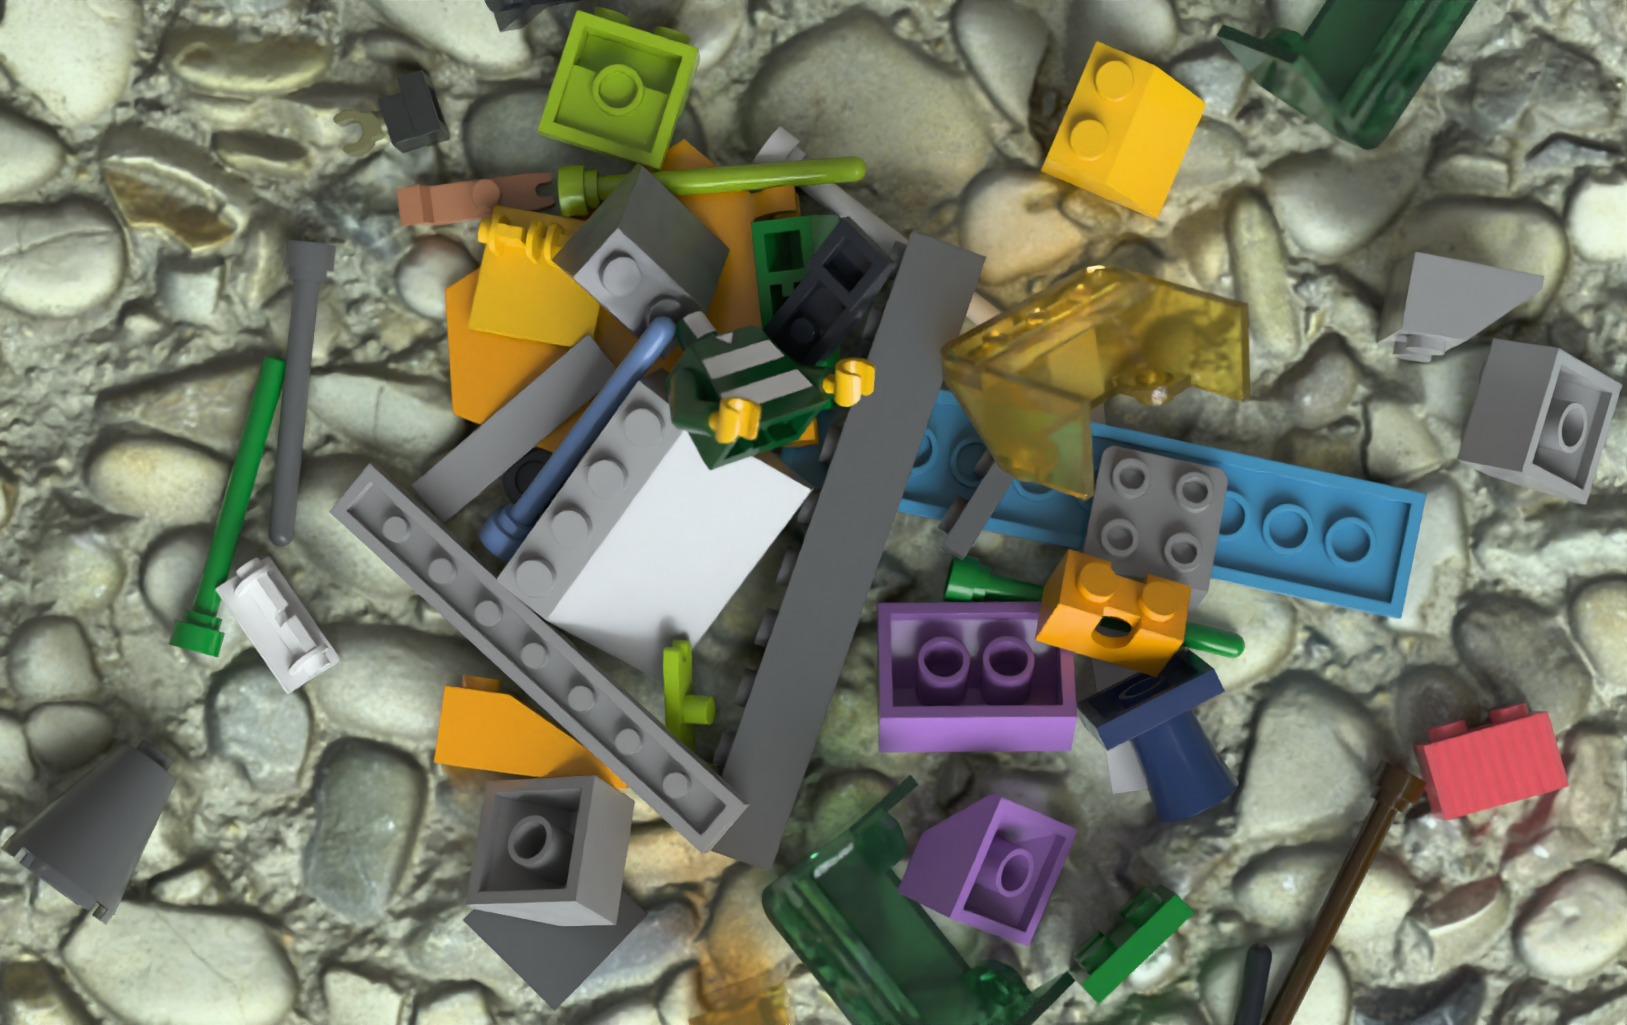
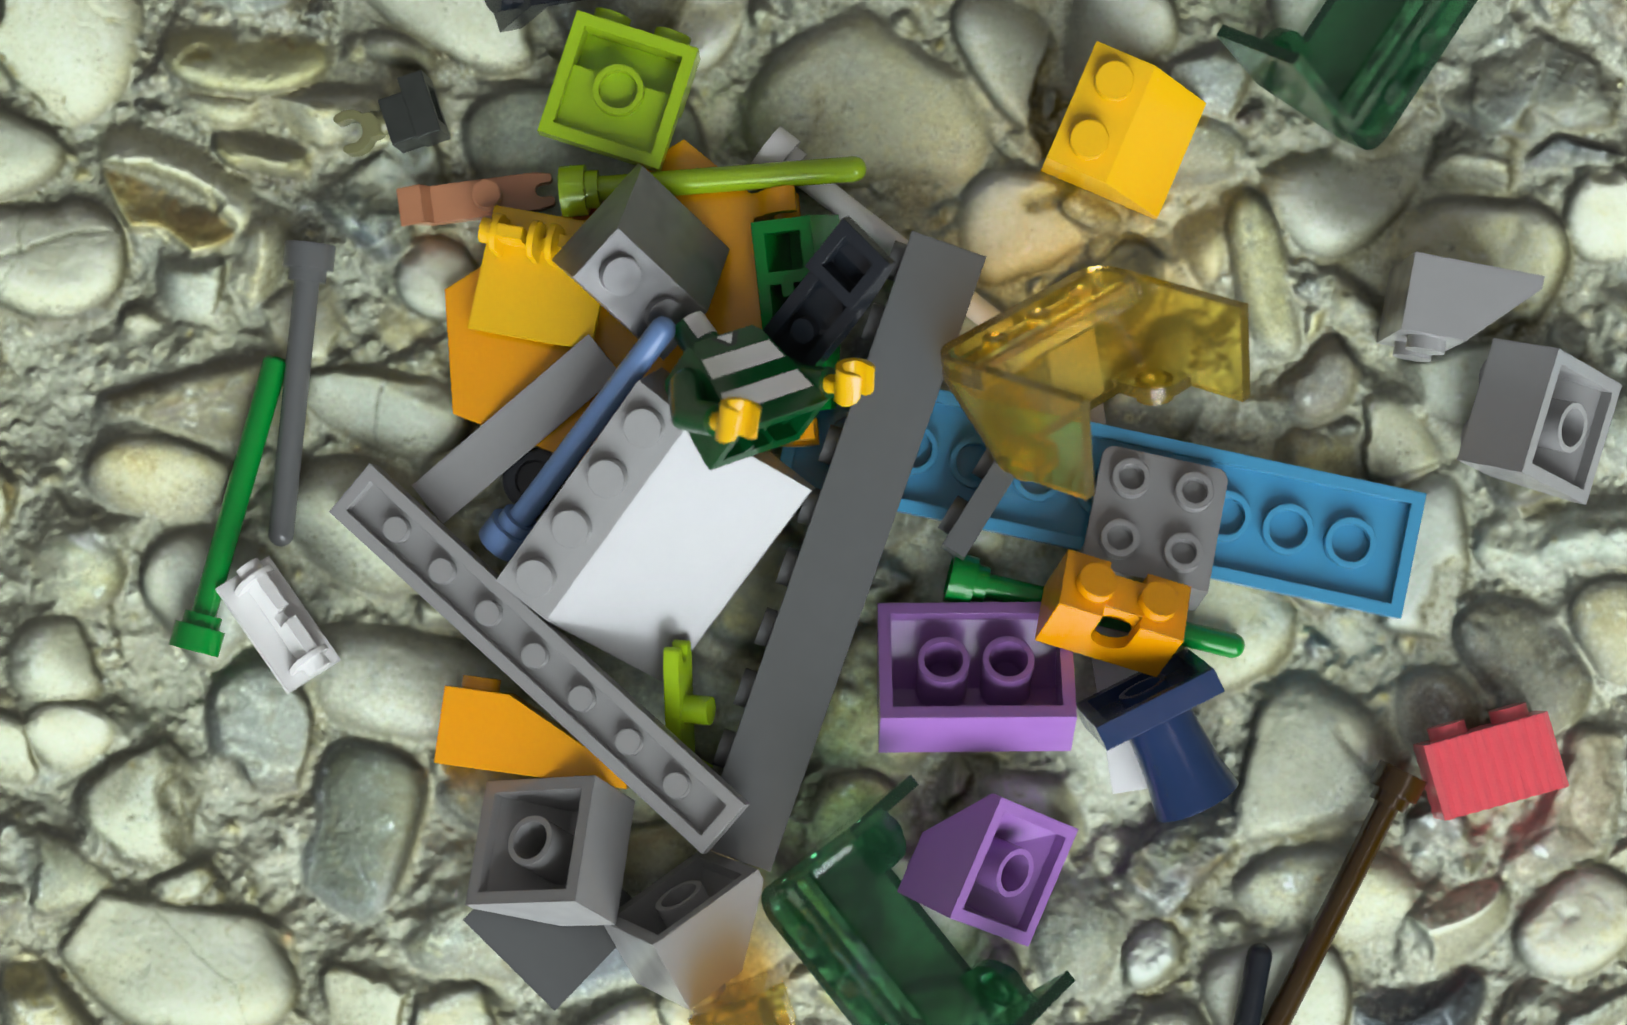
(98, 828): dark grey cone -> none
(690, 928): none -> light grey slope
(1147, 924): green plate -> none

